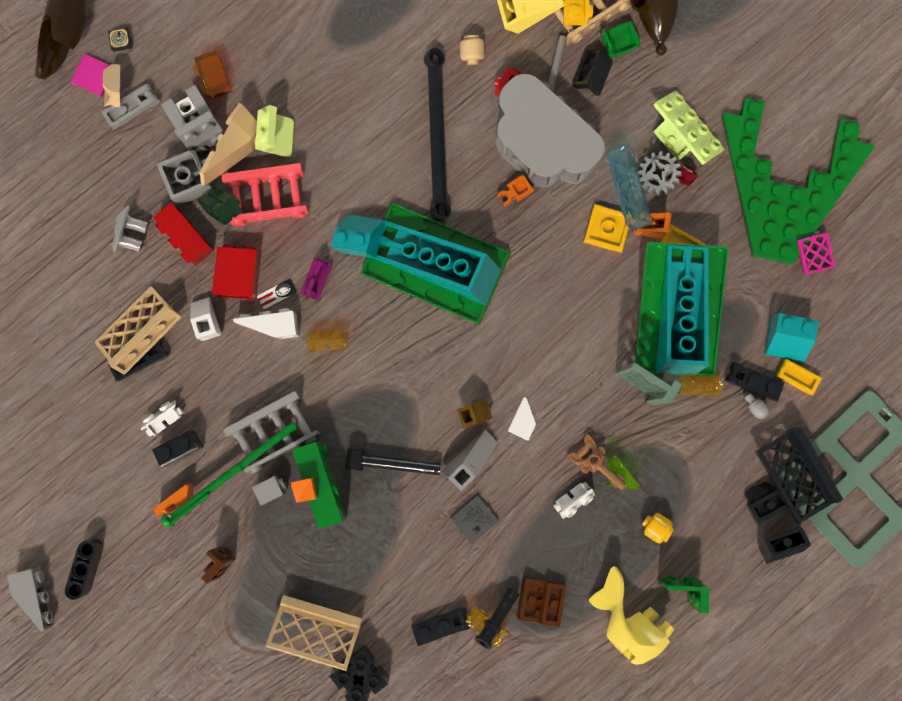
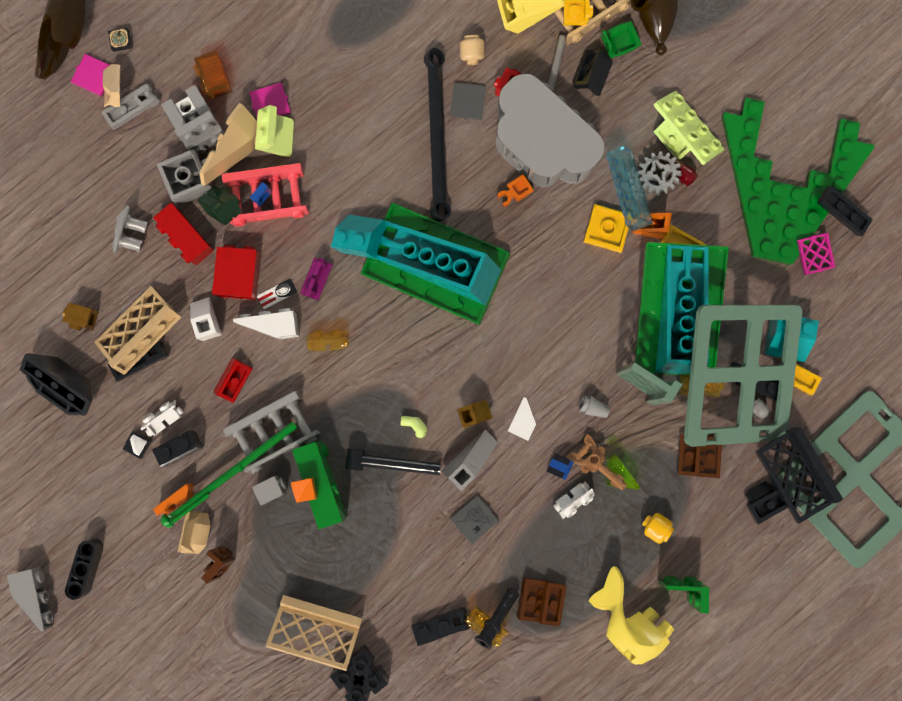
(58, 383): none -> black wedge
(79, 317): none -> pearl gold brick
(137, 444): none -> tile
(194, 532): none -> tan slope
(232, 380): none -> red slope
(260, 194): none -> blue tile
(270, 95): none -> dark pink piece
(416, 423): none -> yellowish green arm
(468, 101): none -> dark grey piece
(560, 466): none -> tile
(593, 407): none -> light grey cone
(699, 460): none -> reddish brown slope
(747, 374): none -> sand green window
(784, 545): black brick -> none
(844, 211): none -> black plate

